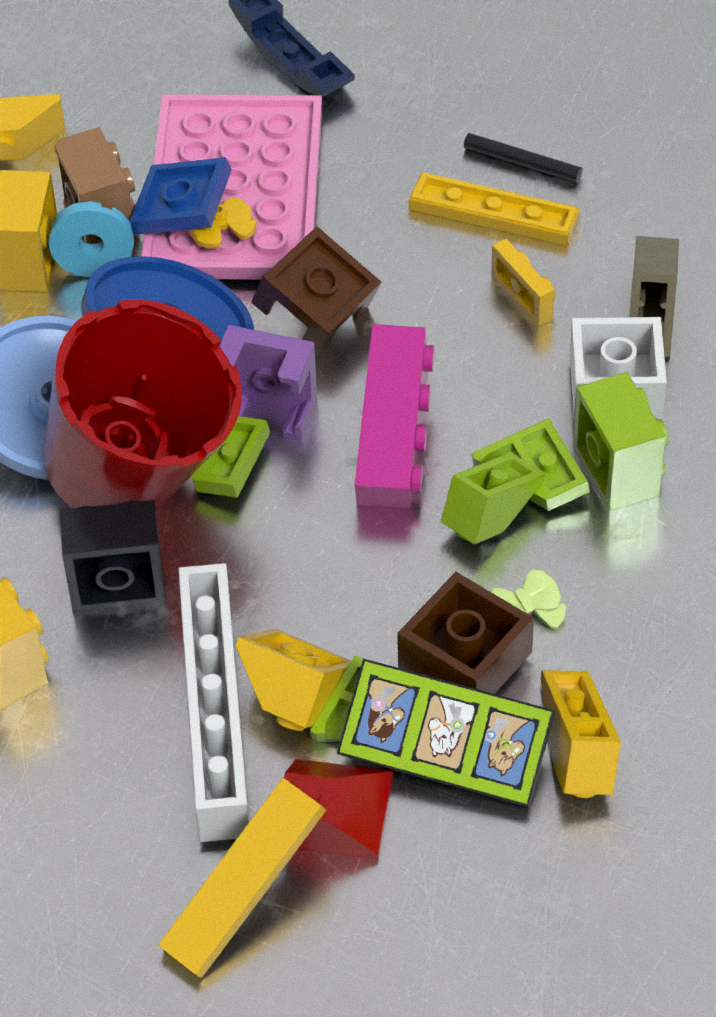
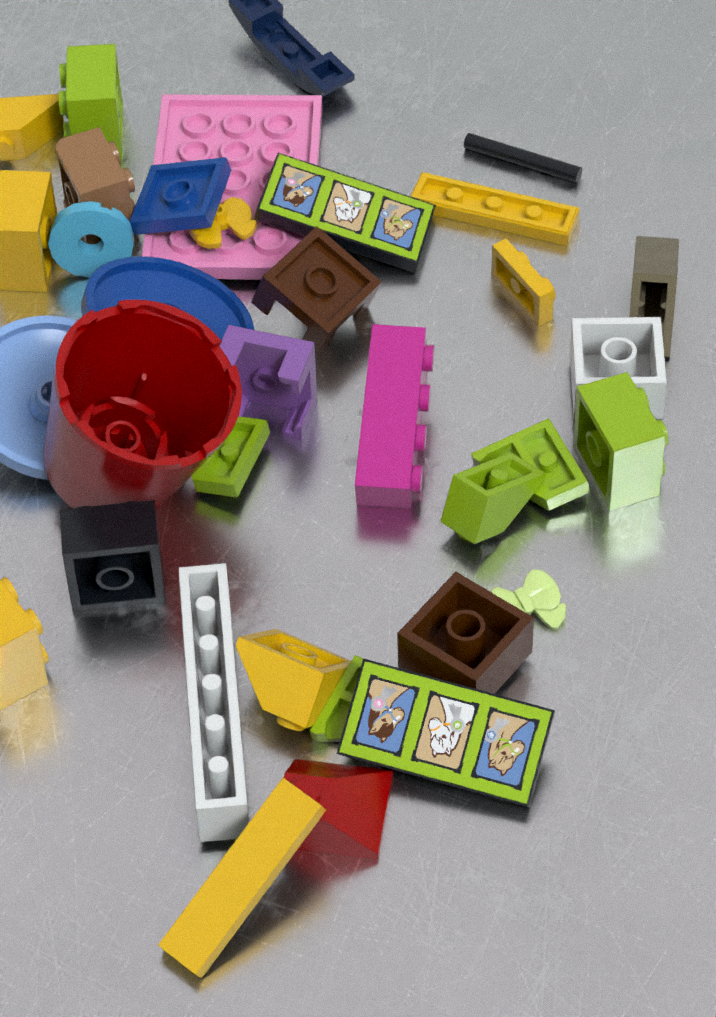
(92, 92): none -> lime brick
(347, 209): none -> tile
(581, 735): yellow slope -> none

